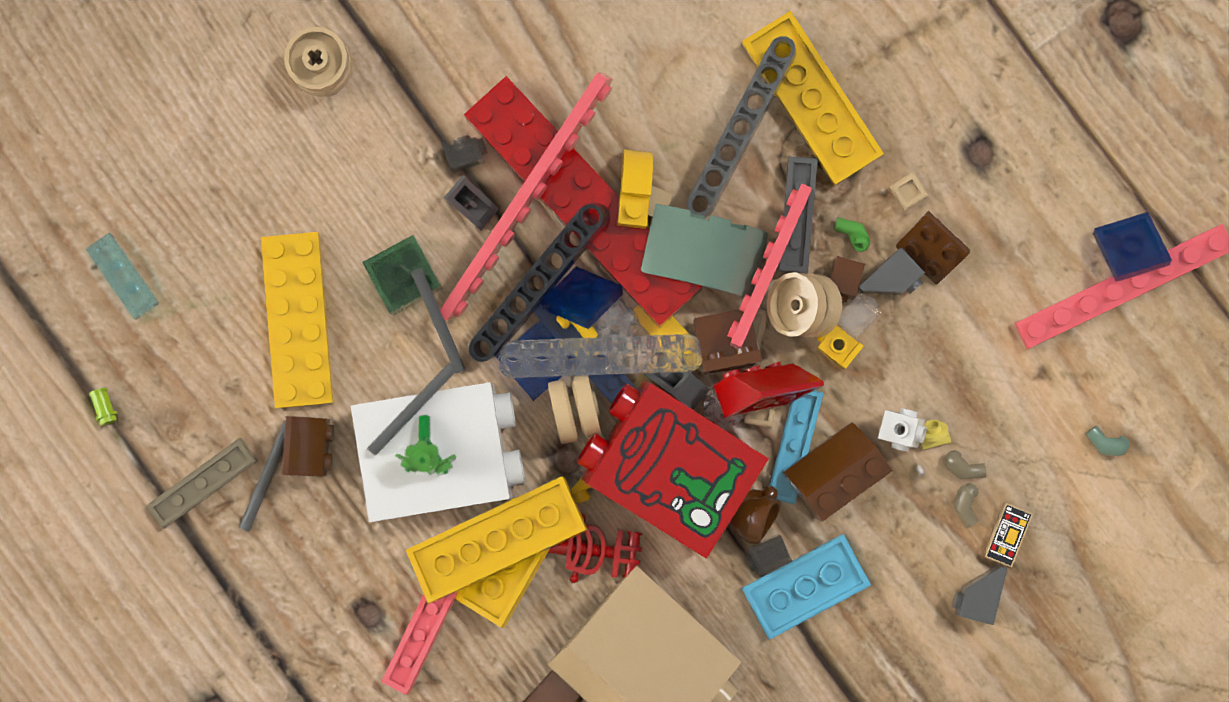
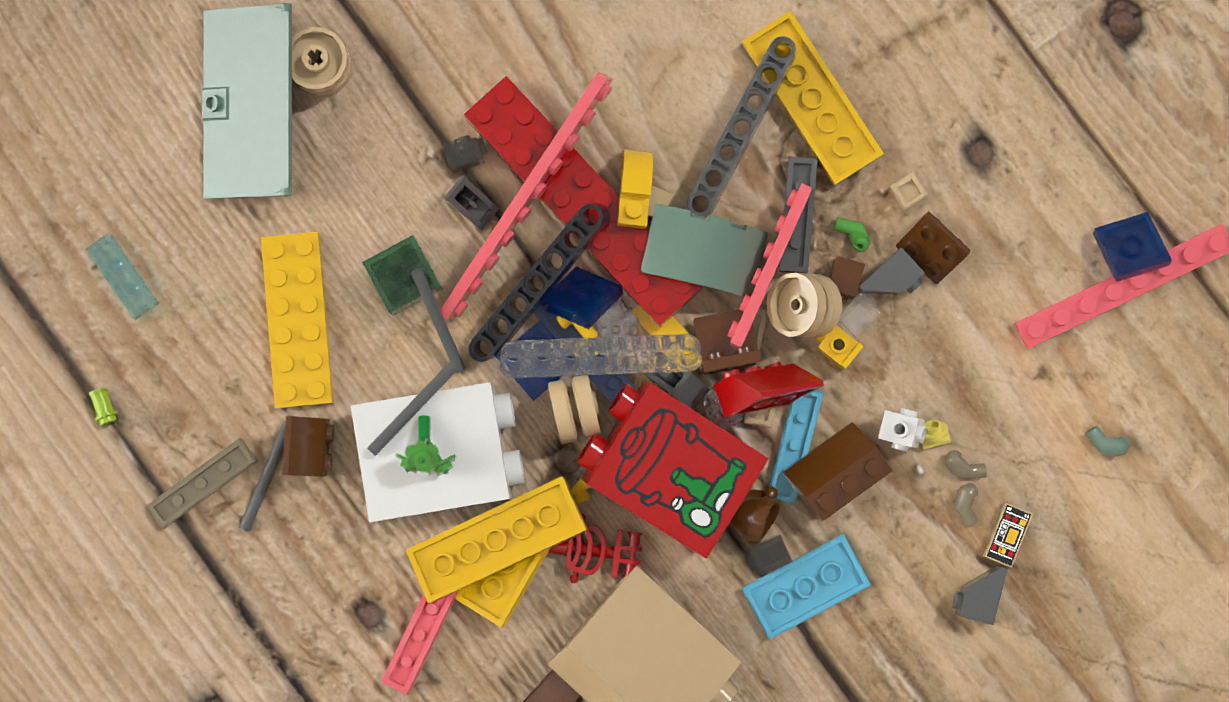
(247, 102): none -> door

